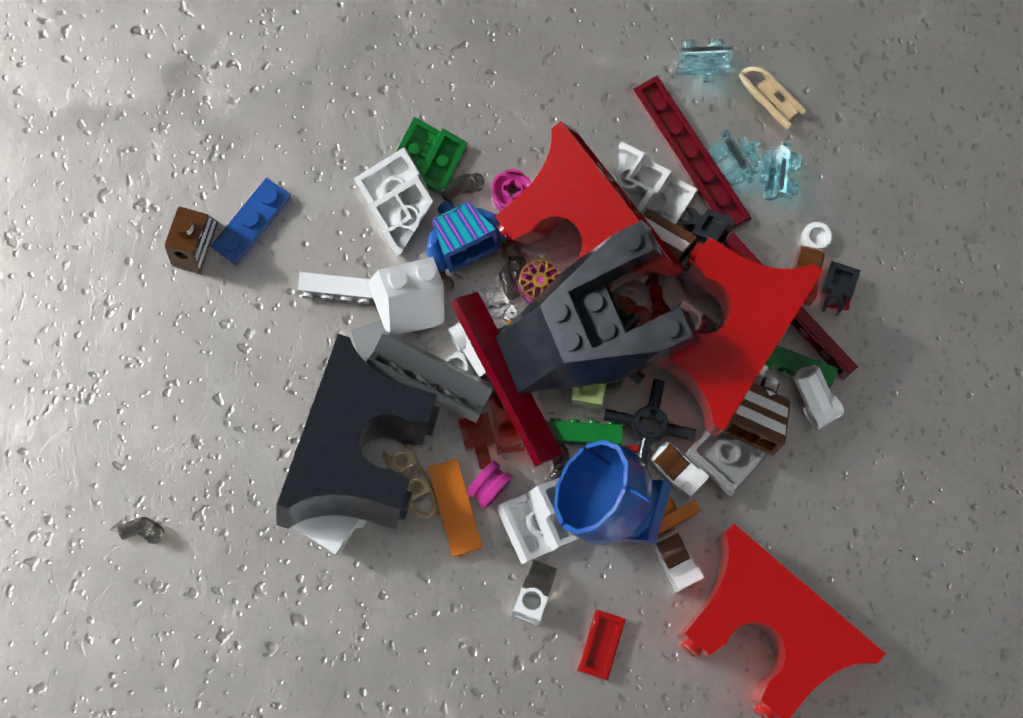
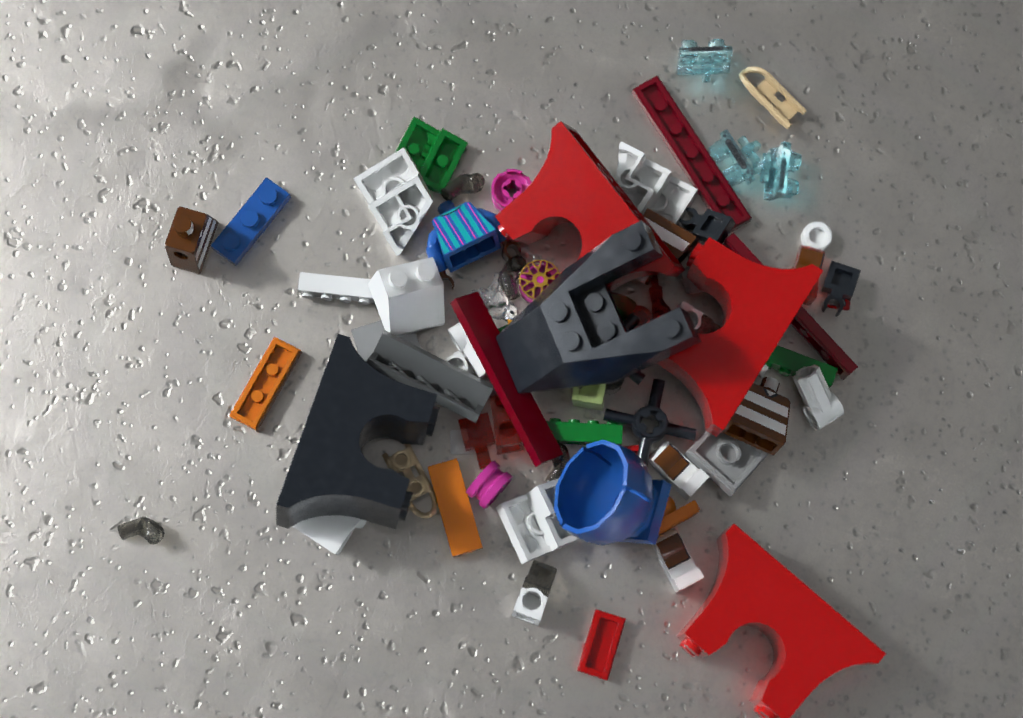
(265, 384): none -> orange tile

